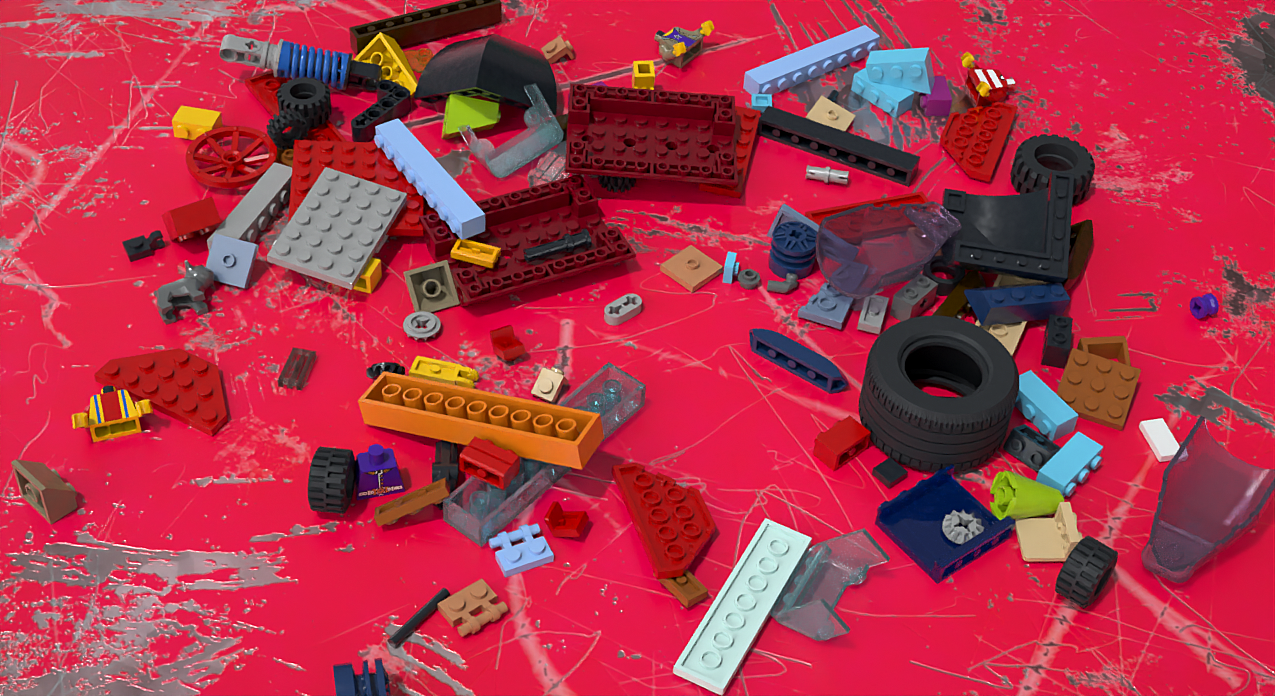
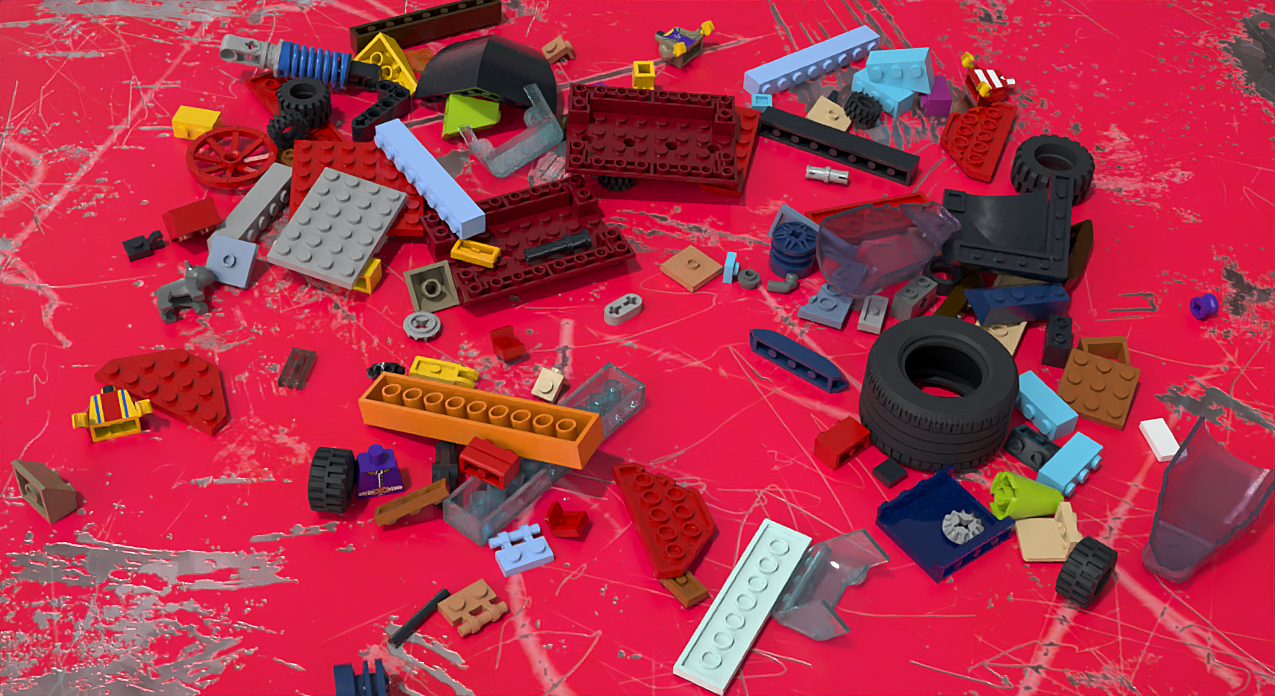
(863, 108): none -> black tyre

